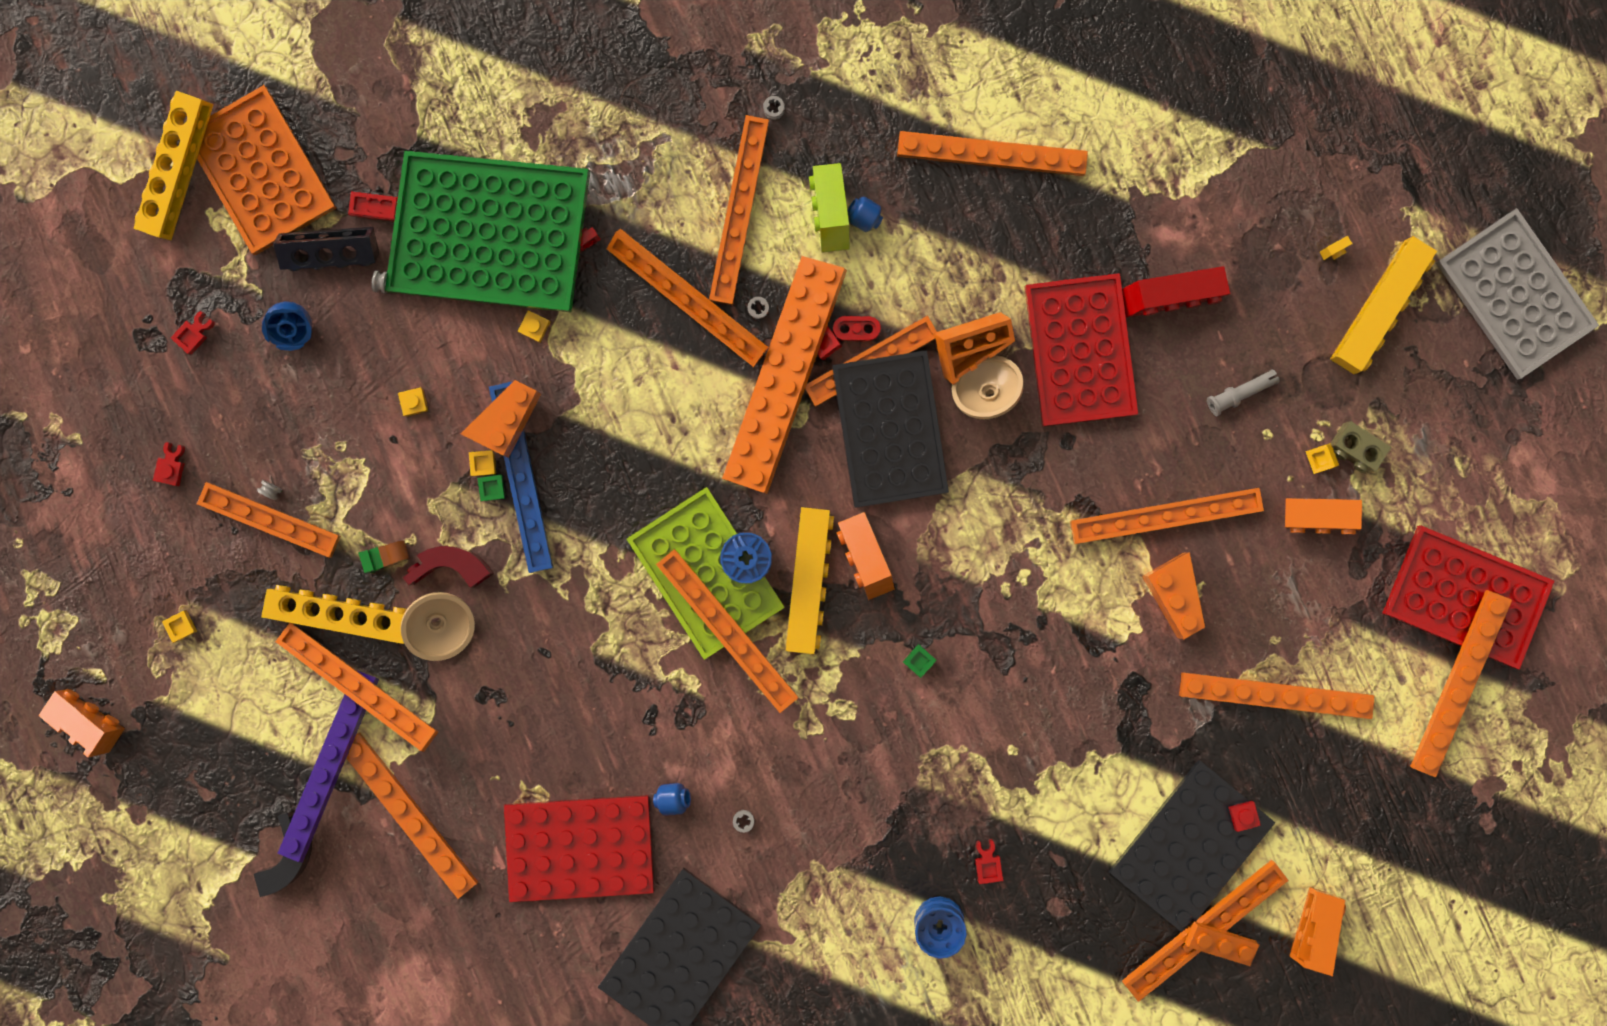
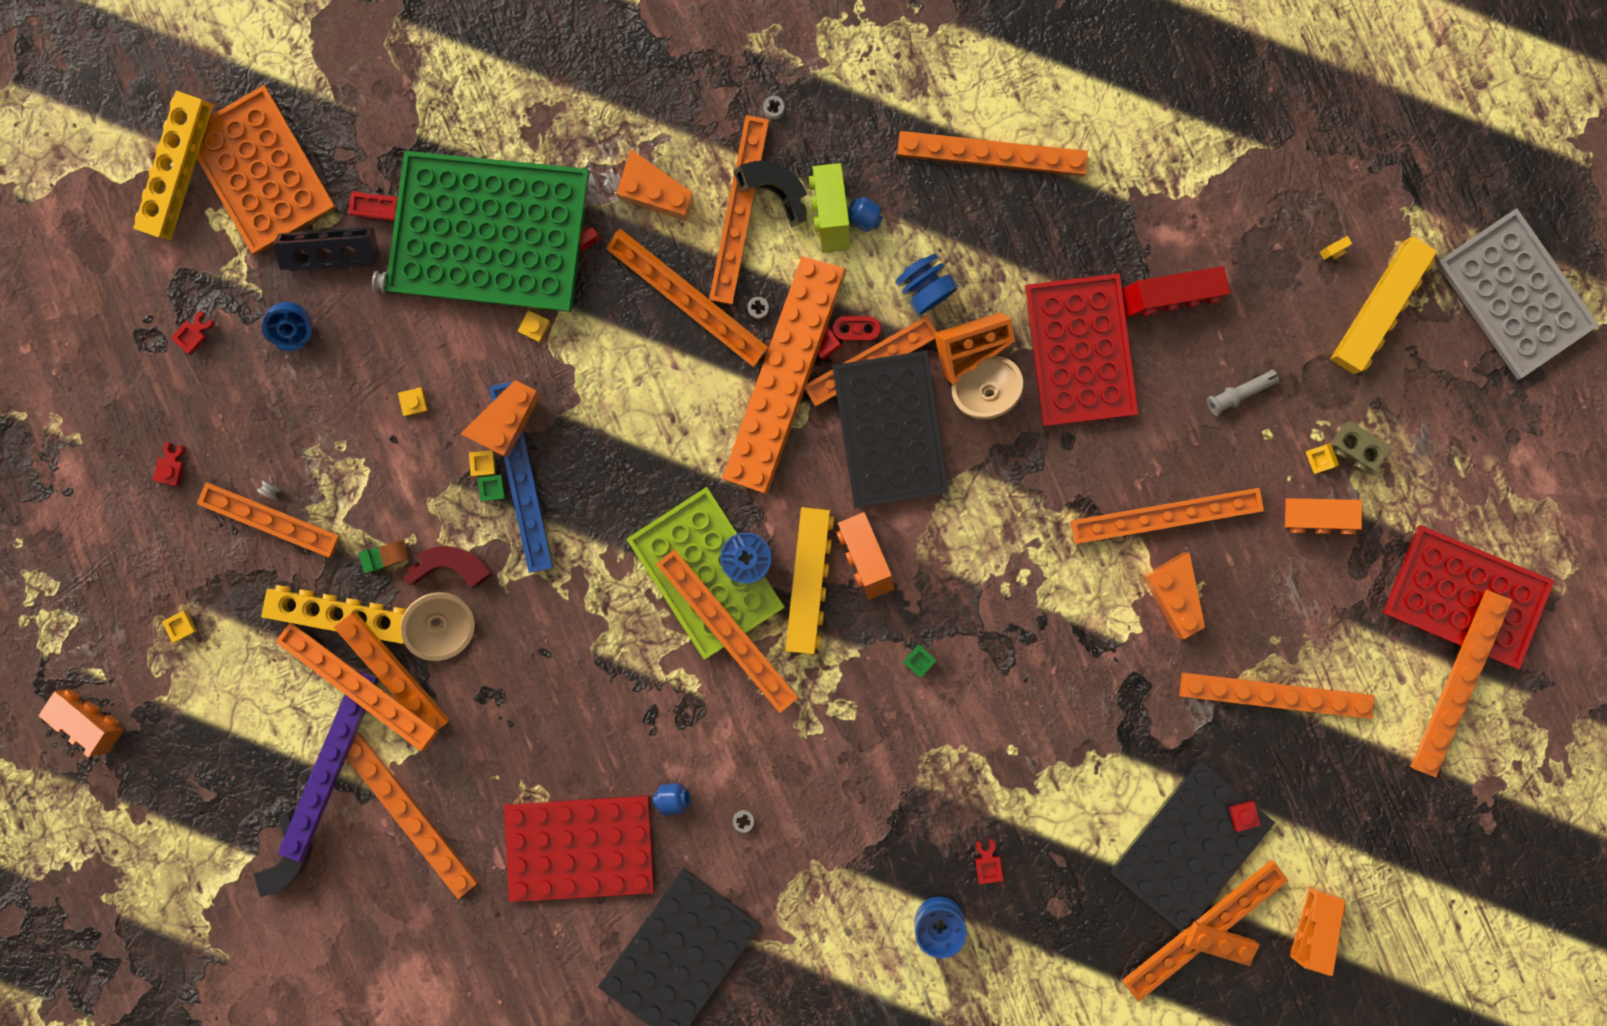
(390, 670): none -> orange plate
(653, 189): none -> orange wedge
(777, 180): none -> black arch
(926, 283): none -> blue wheel

